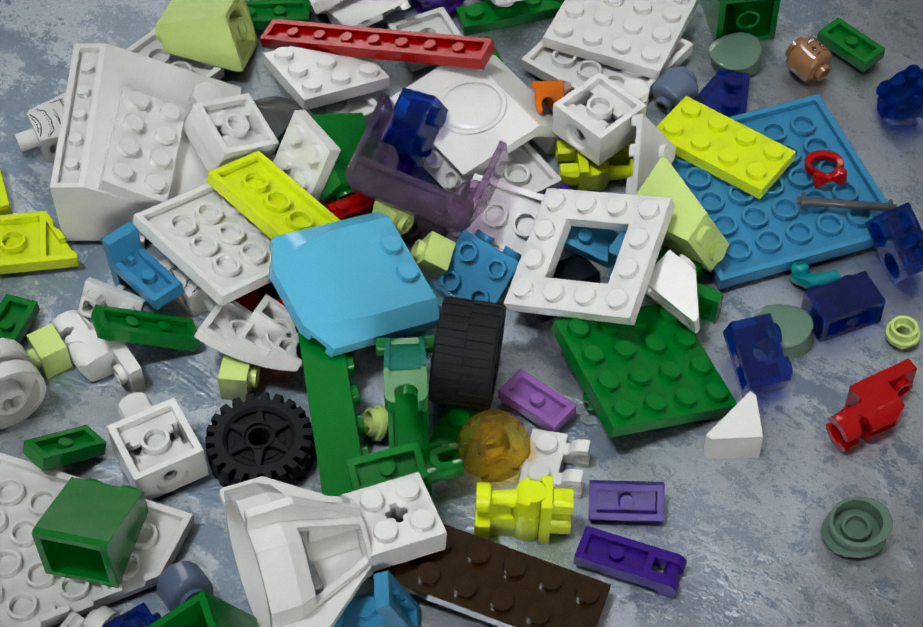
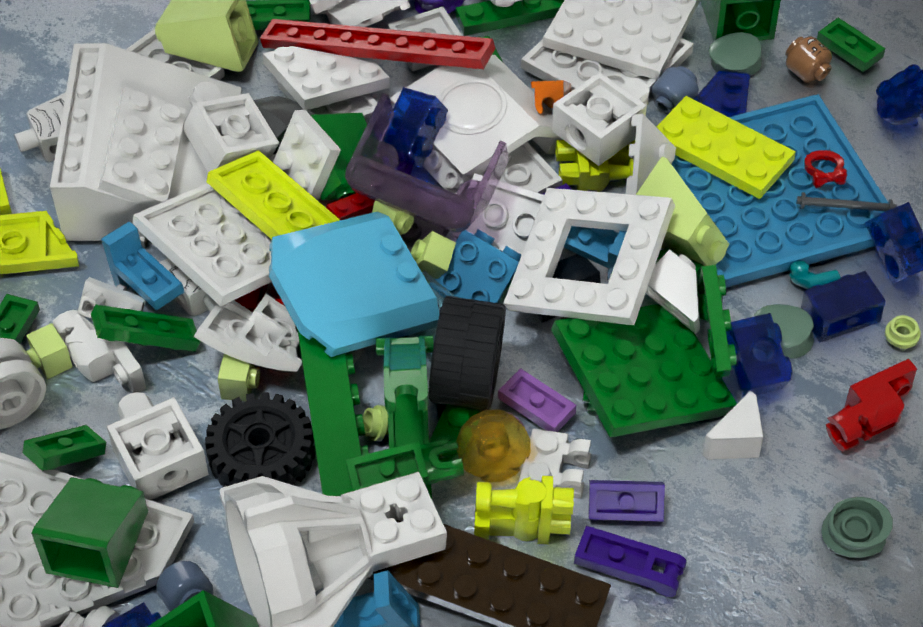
(722, 354): none -> green wing

